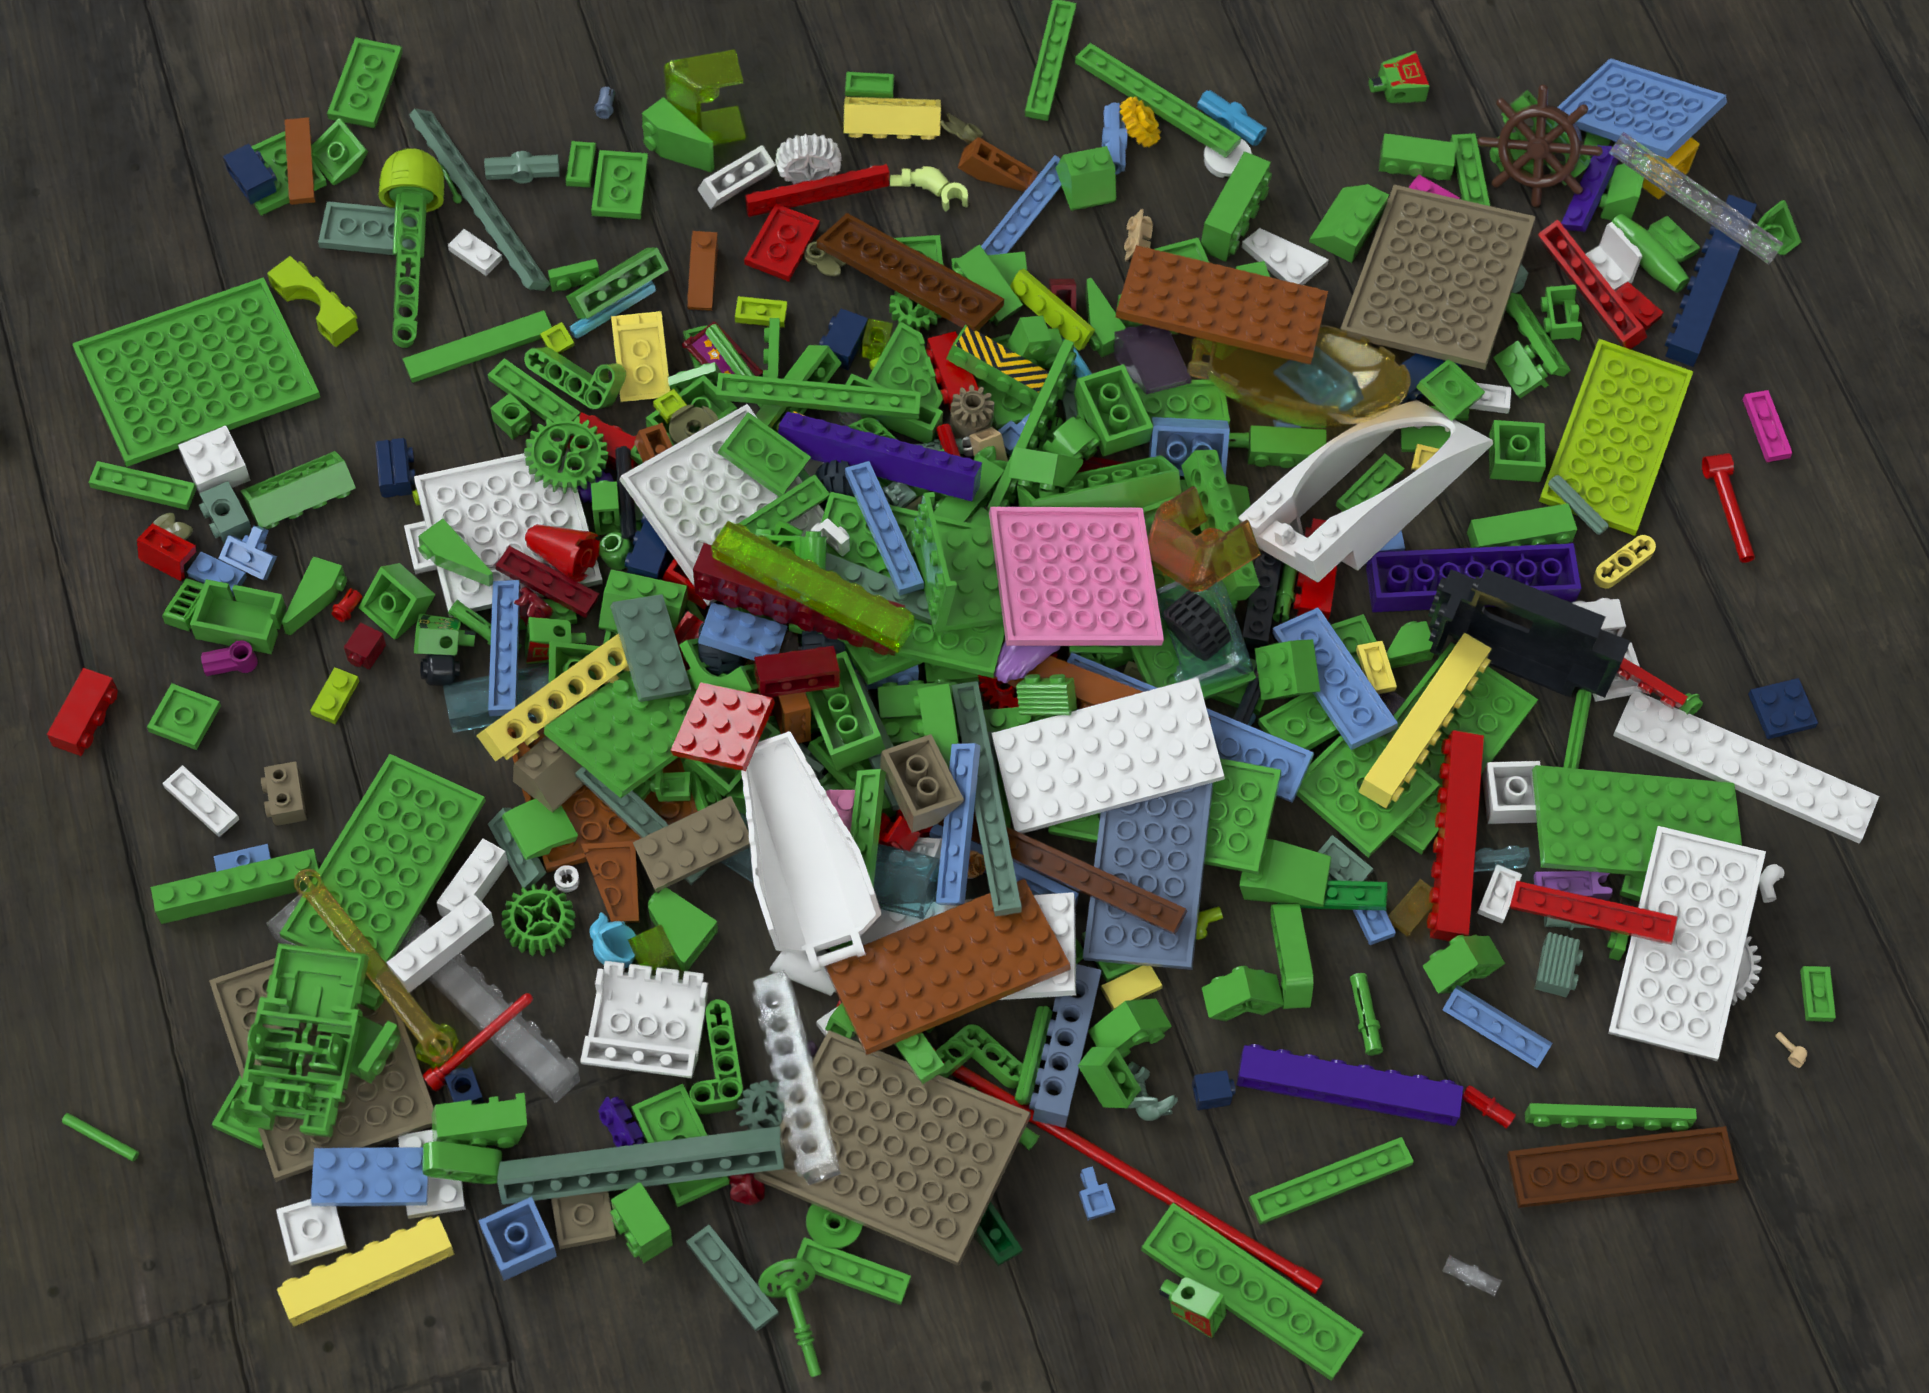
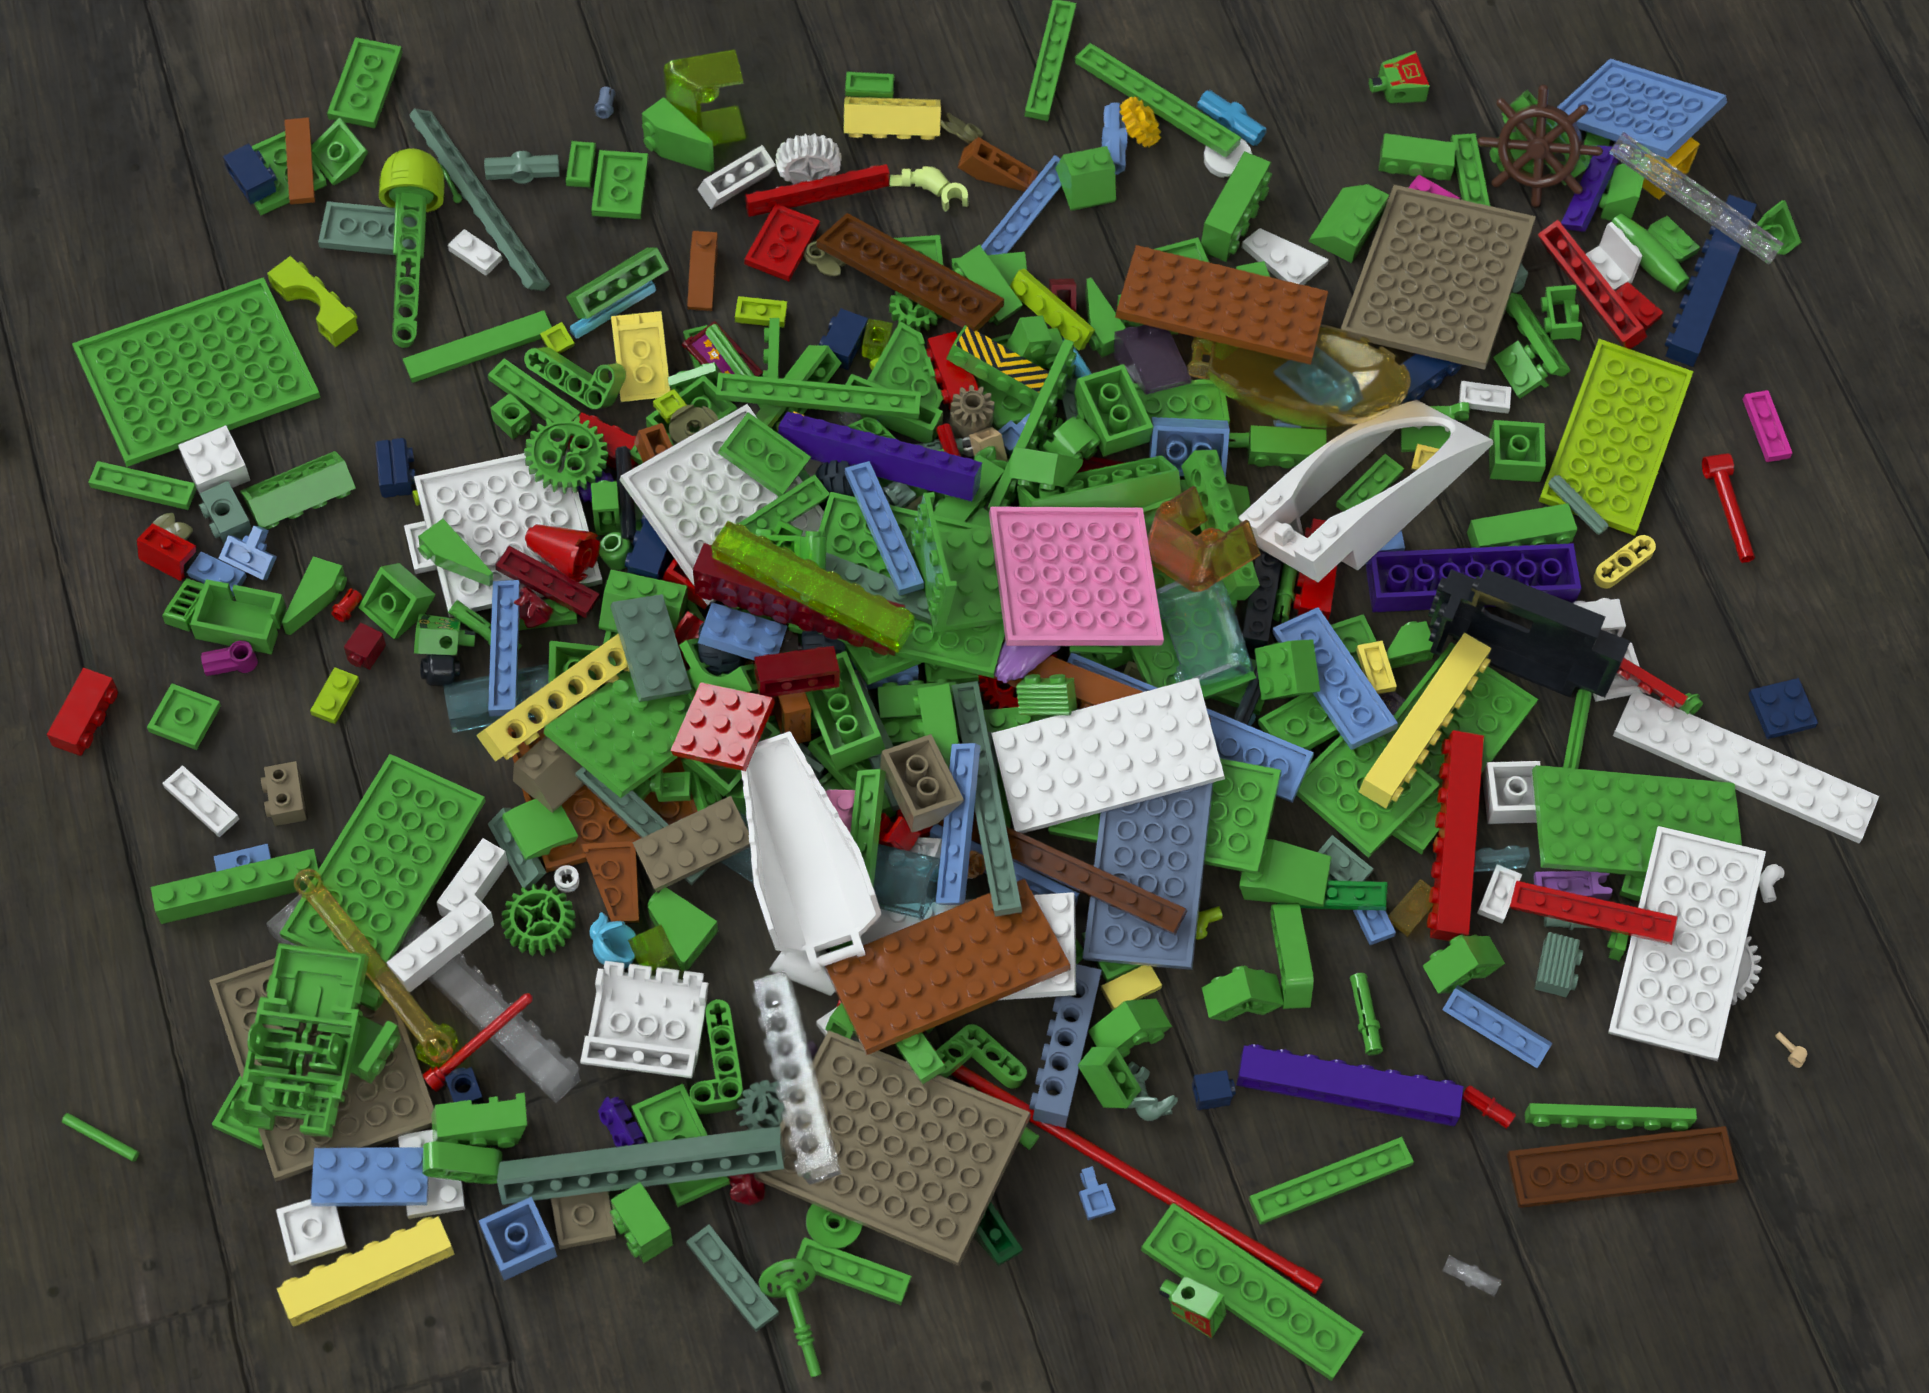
(541, 632): bright green torso -> none
(573, 275): bright green plate -> none
(836, 536): white bracket -> none
(1033, 1055): bright green axle -> none
(1139, 228): tan hinge -> none
(1197, 625): black tyre -> none
(1450, 389): bright green plate -> none
(1817, 993): bright green plate -> none

